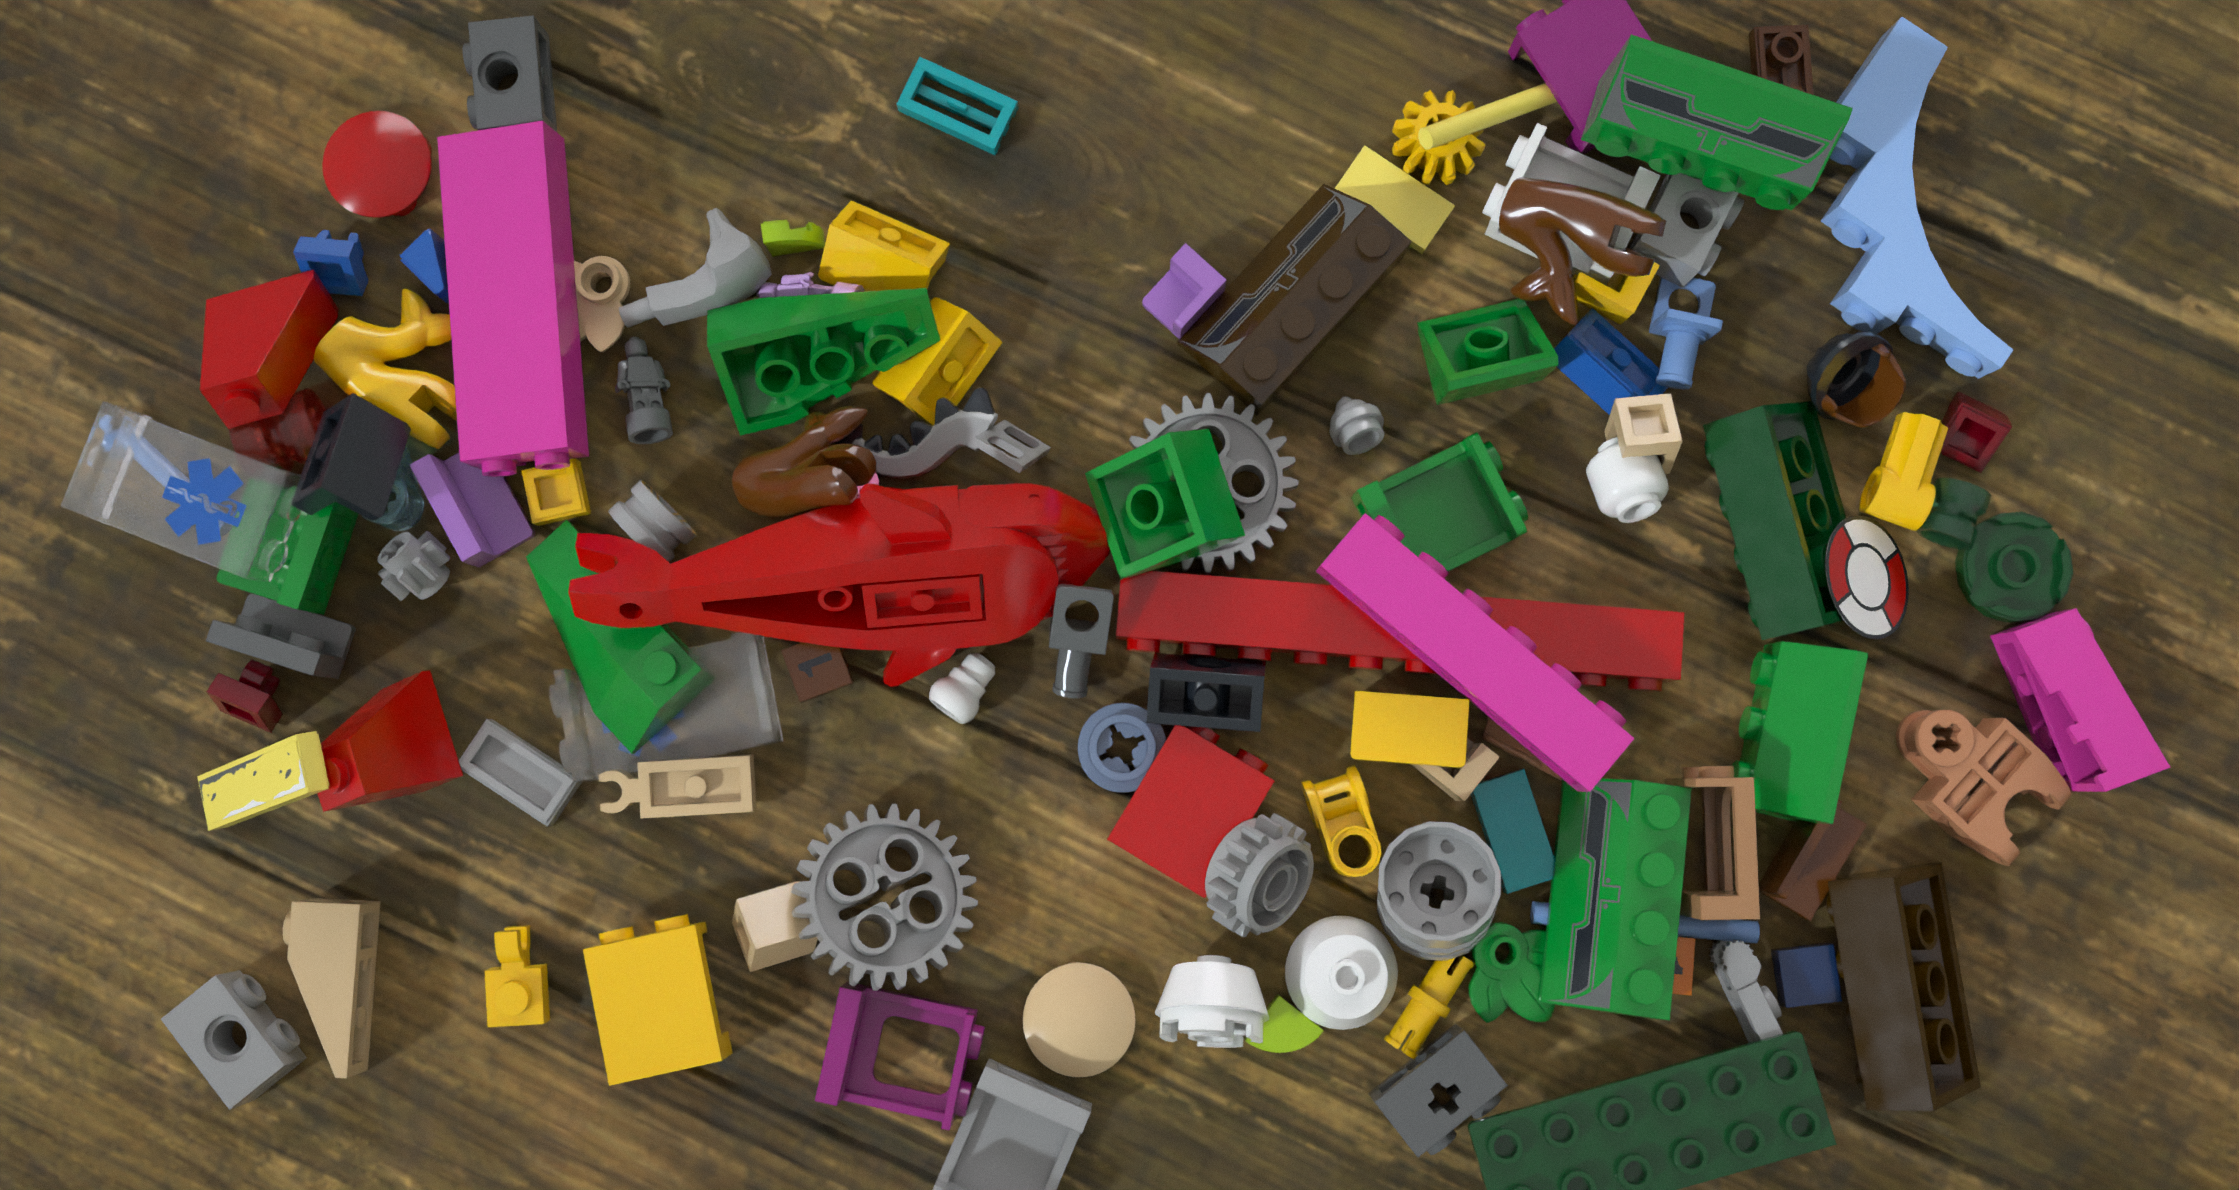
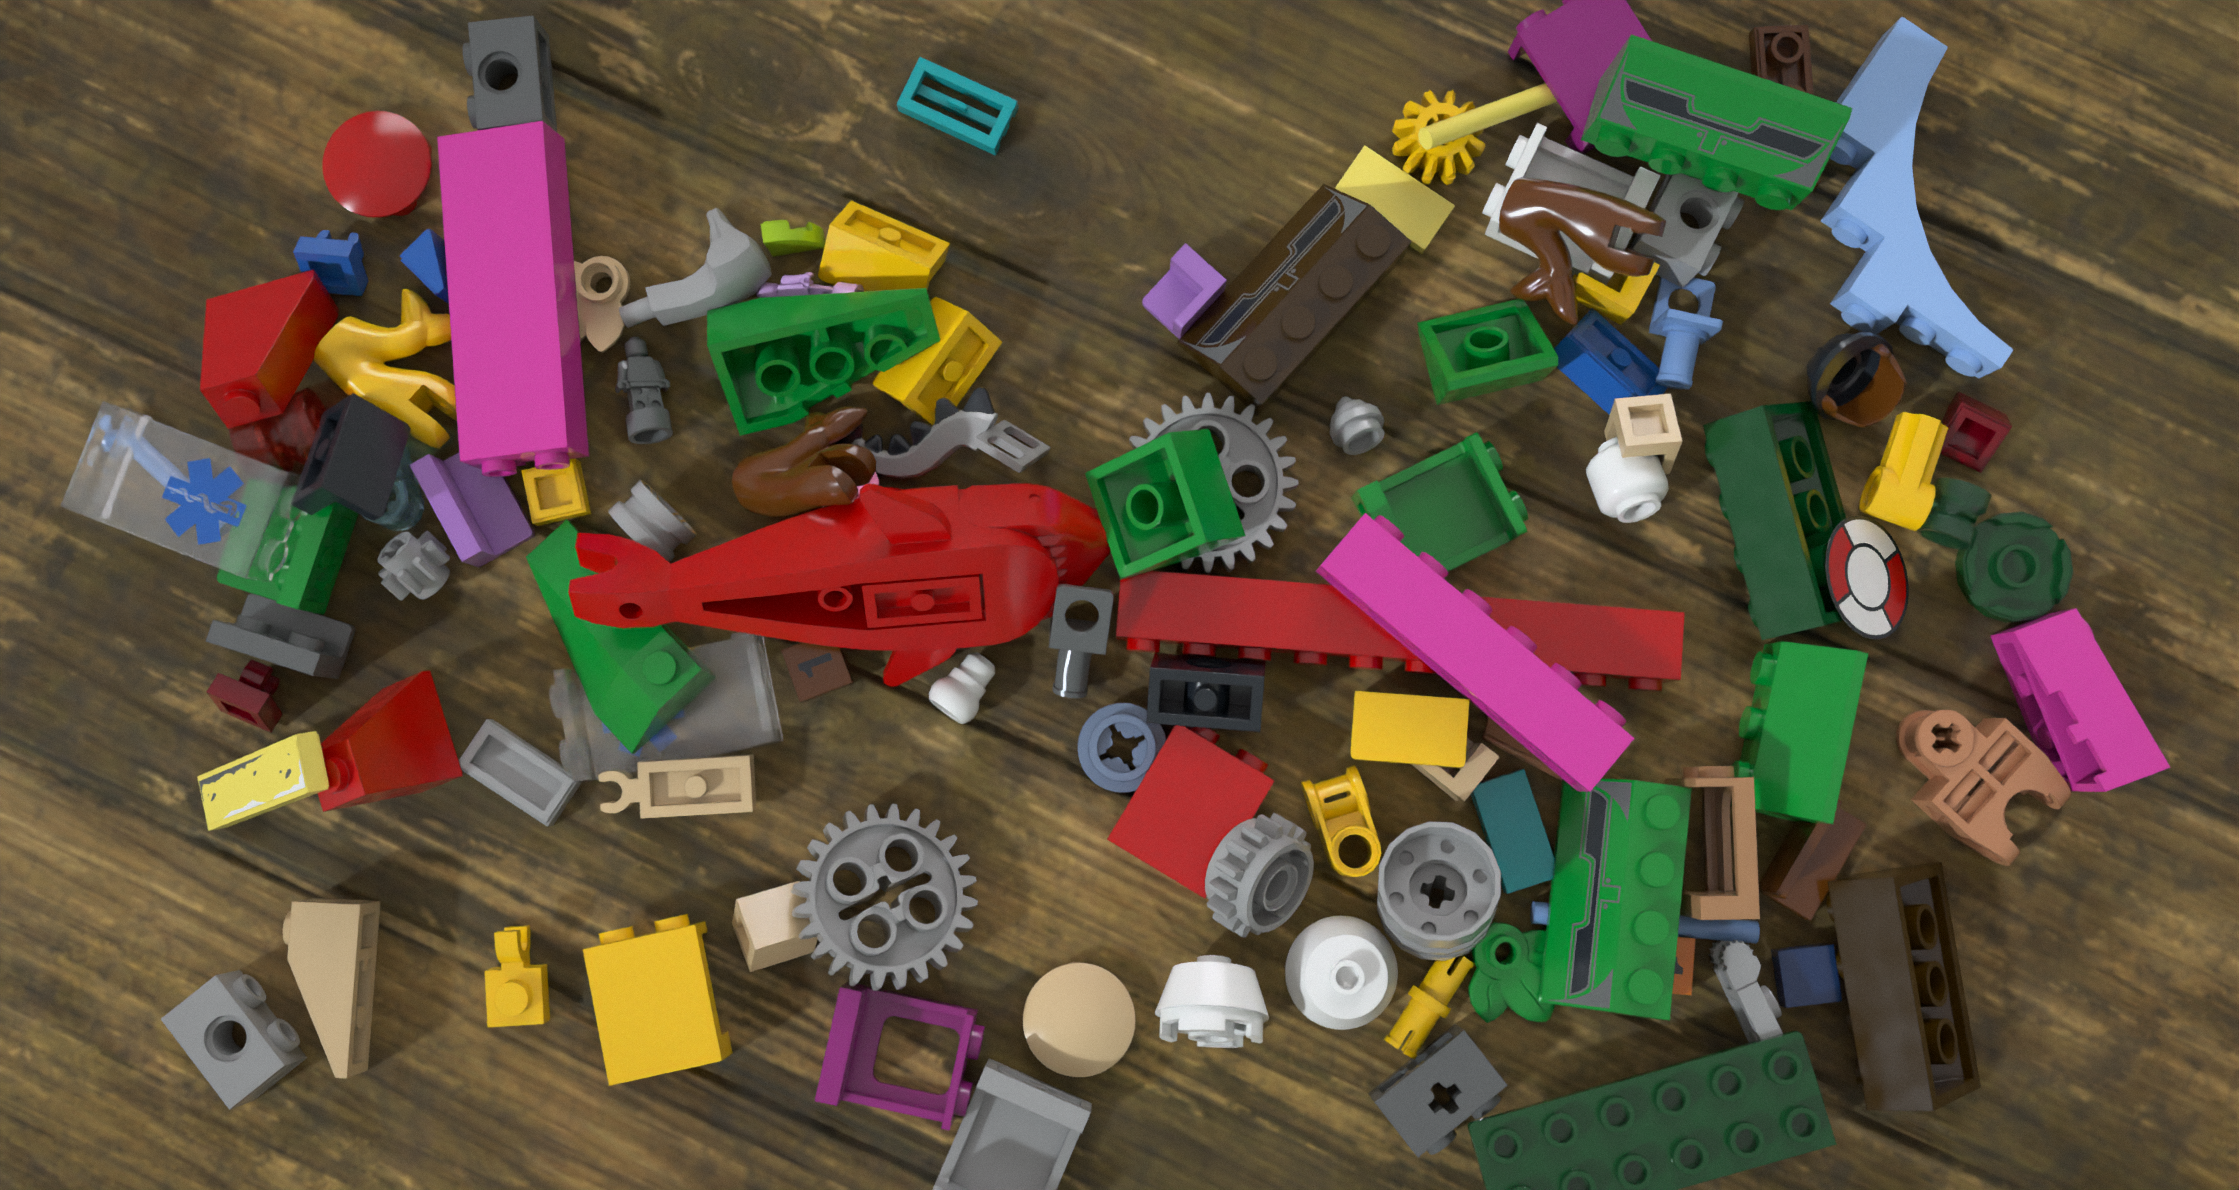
(1286, 1028): lime tile -> none

